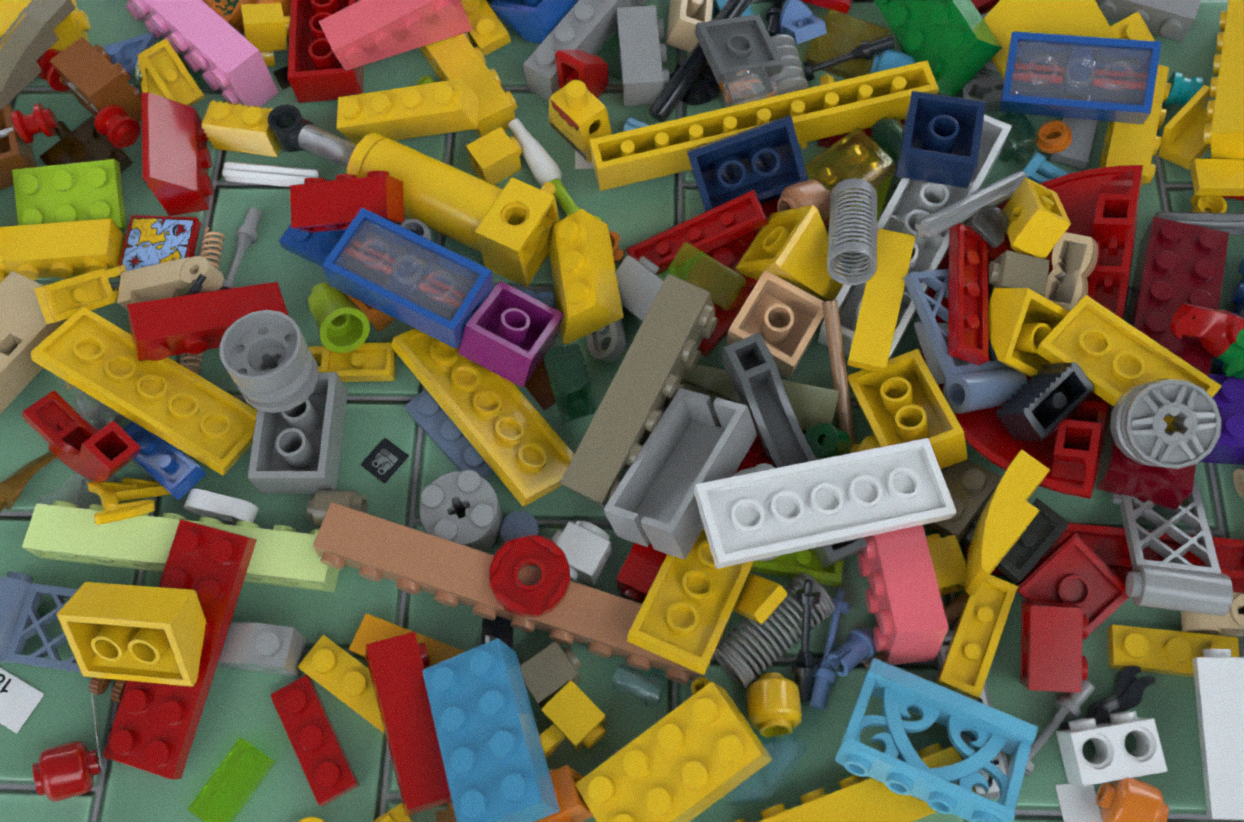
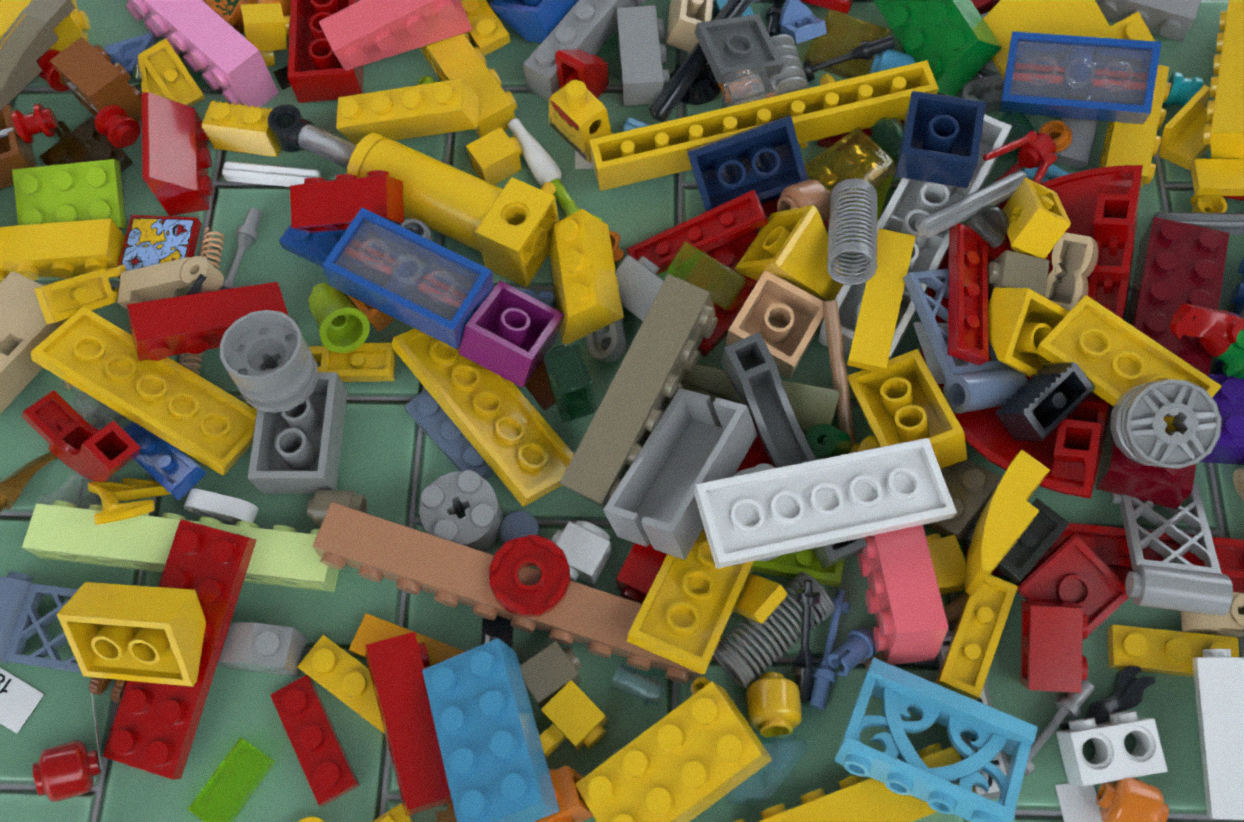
(384, 460): black sticker -> none
(1034, 152): none -> red plant

